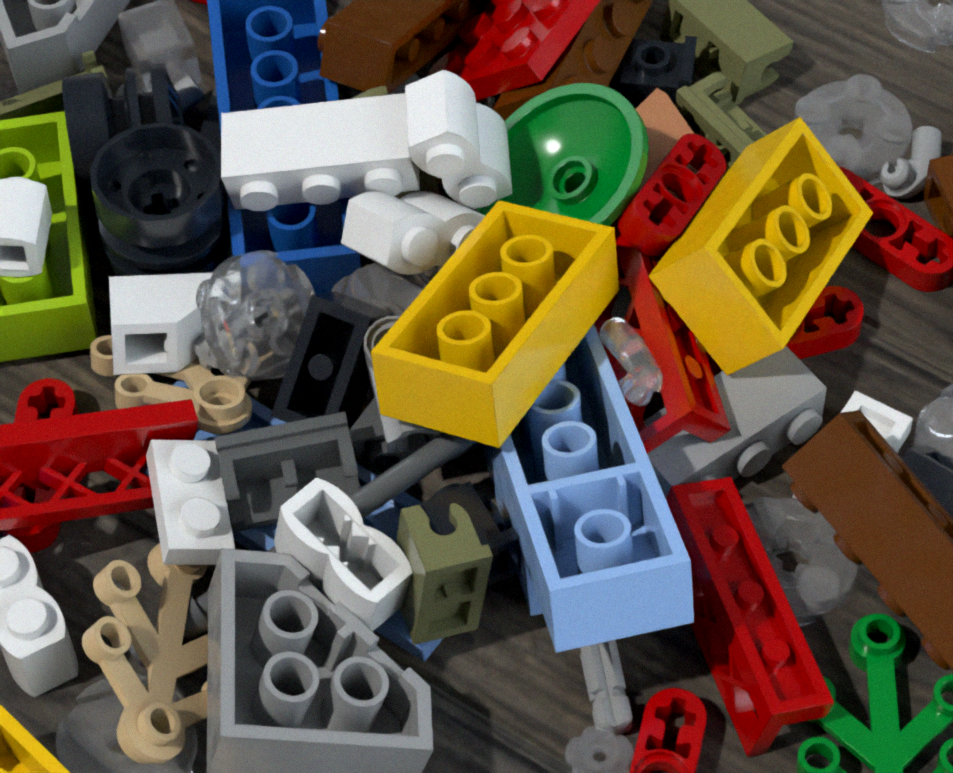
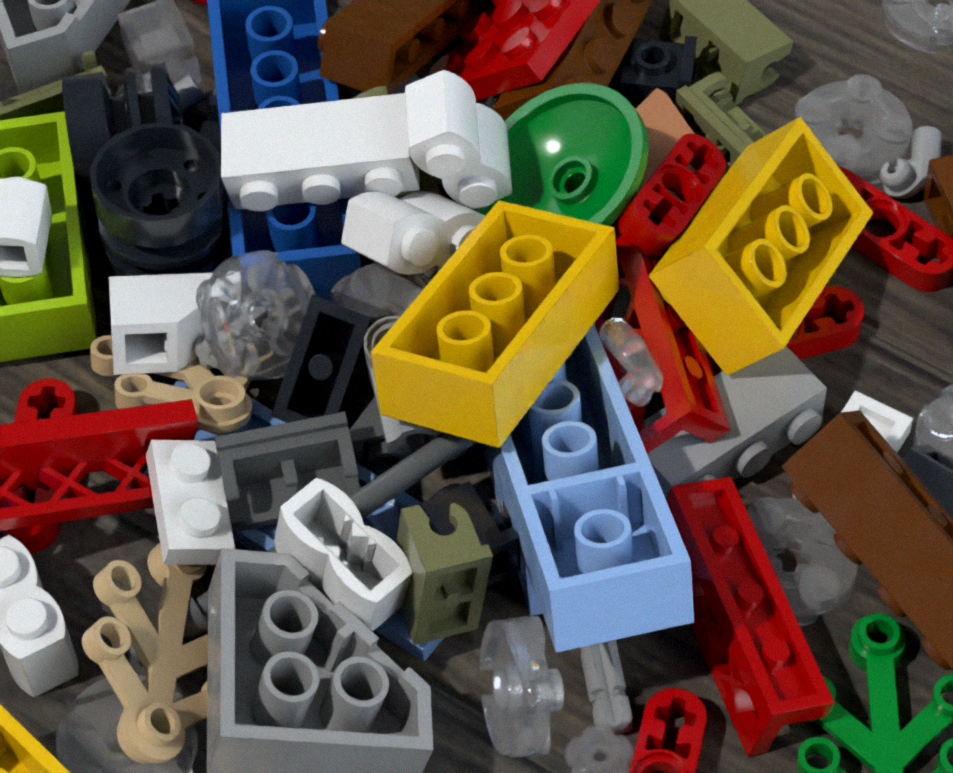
(522, 687): none -> clear plate

